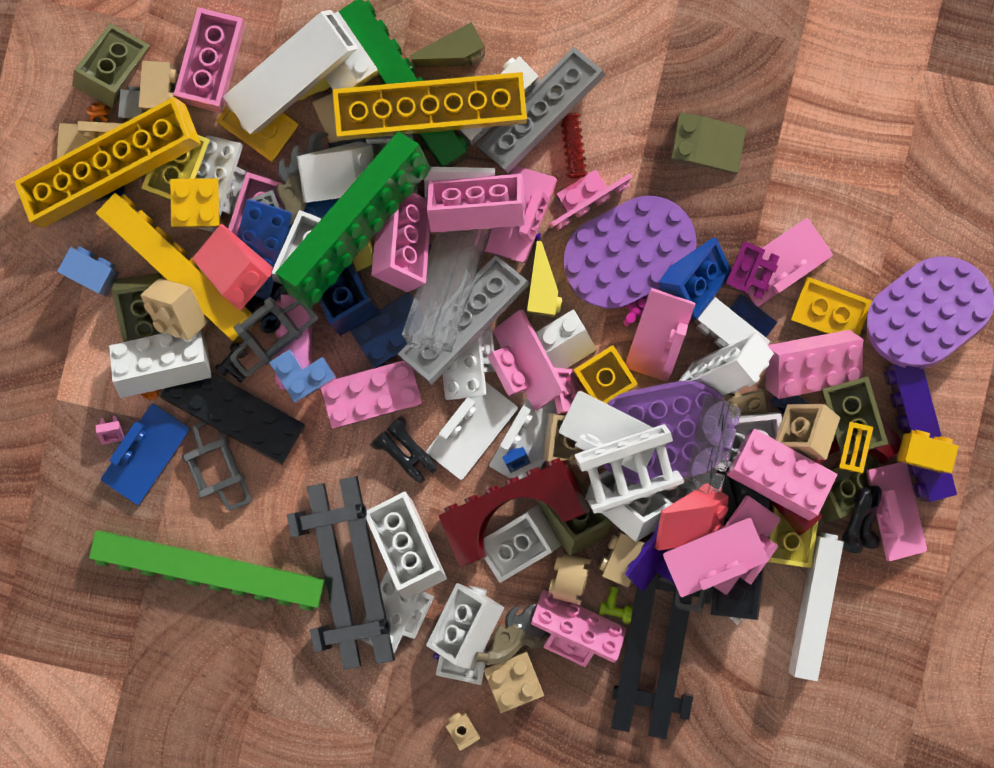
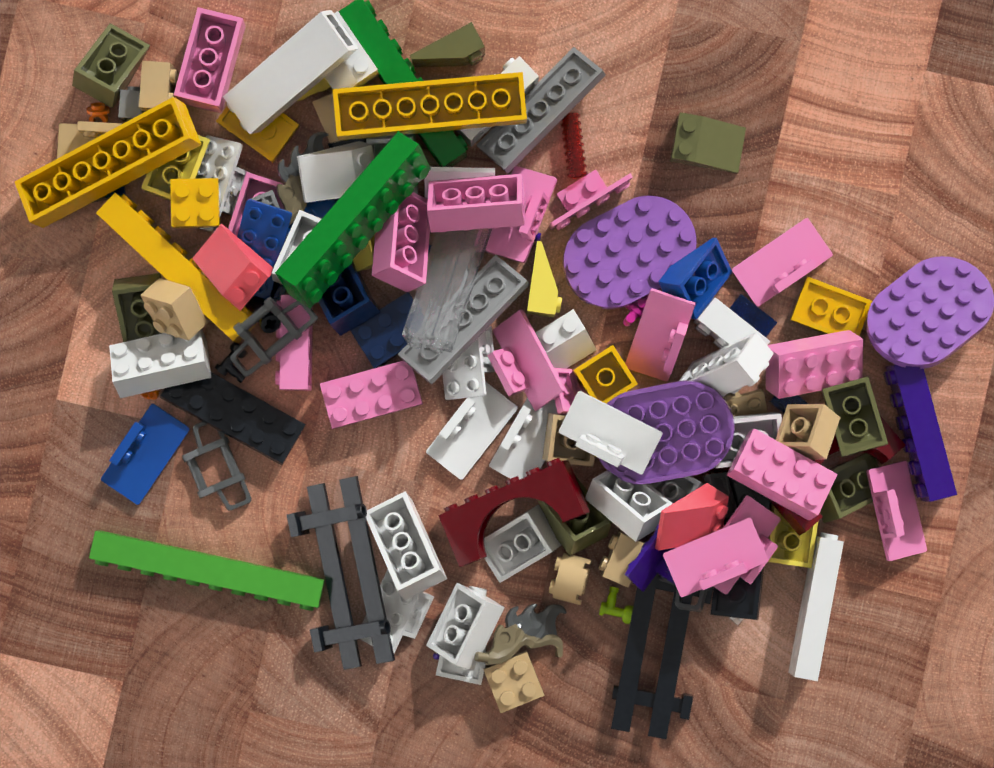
(85, 270): medium blue brick -> none
(109, 432): bright pink tile -> none
(300, 381): medium blue brick -> none
(399, 431): black piece -> none
(471, 734): tan brick -> none
(516, 459): blue plate -> none
(577, 631): bright pink bracket -> none
(613, 453): white fence -> none
(708, 445): clear windscreen -> none
(745, 268): magenta plate -> none
(852, 468): yellow tile -> none
(859, 529): black piece -> none
(928, 453): yellow brick -> none

